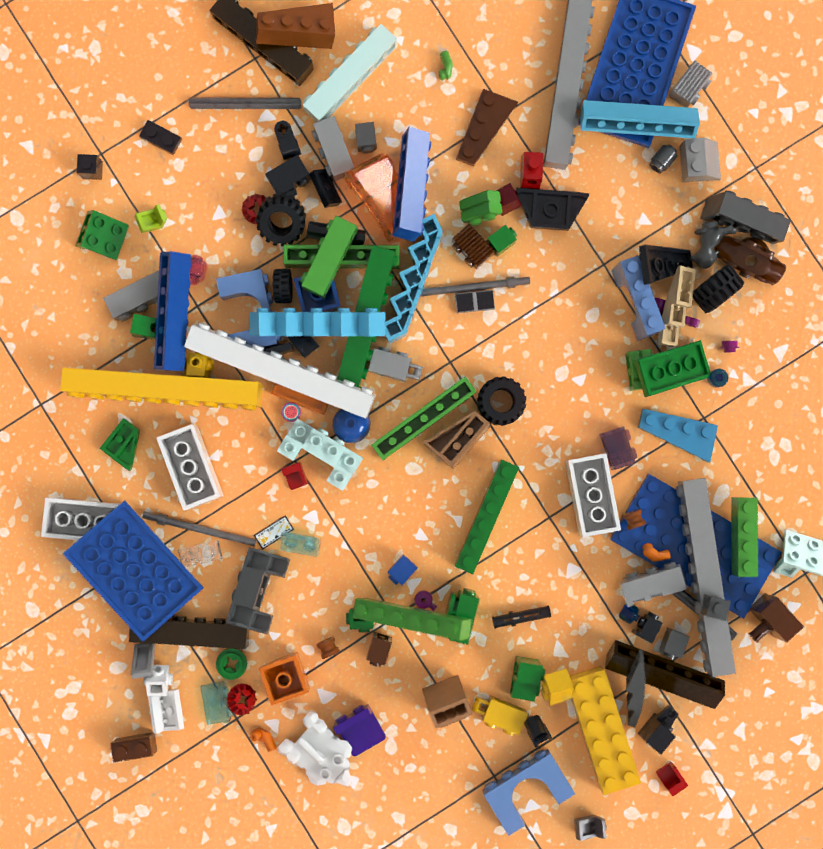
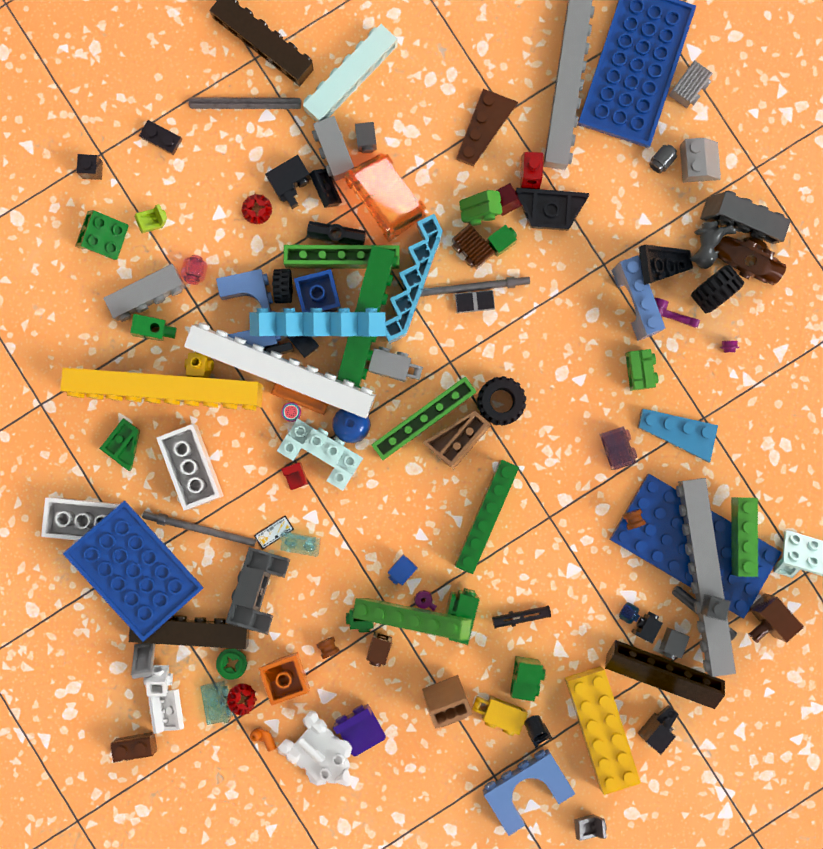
(172, 311): blue brick -> none
(200, 553): clear slope -> none
(285, 205): black tyre -> none
(287, 143): black piece -> none
(297, 27): dark orange wedge -> none
(329, 257): bright green brick -> none
(411, 184): brick -> none
(448, 64): bright green arm -> none
(557, 687): yellow brick -> none
(593, 495): white brick -> none
(636, 689): dark grey slope -> none
(639, 119): medium azure brick -> none
(653, 583): light grey wedge -> none
(654, 555): orange arm -> none
(672, 368): green tile -> none
(672, 779): red panel -> none
(677, 301): tan slope -> none
(718, 378): piece -> none

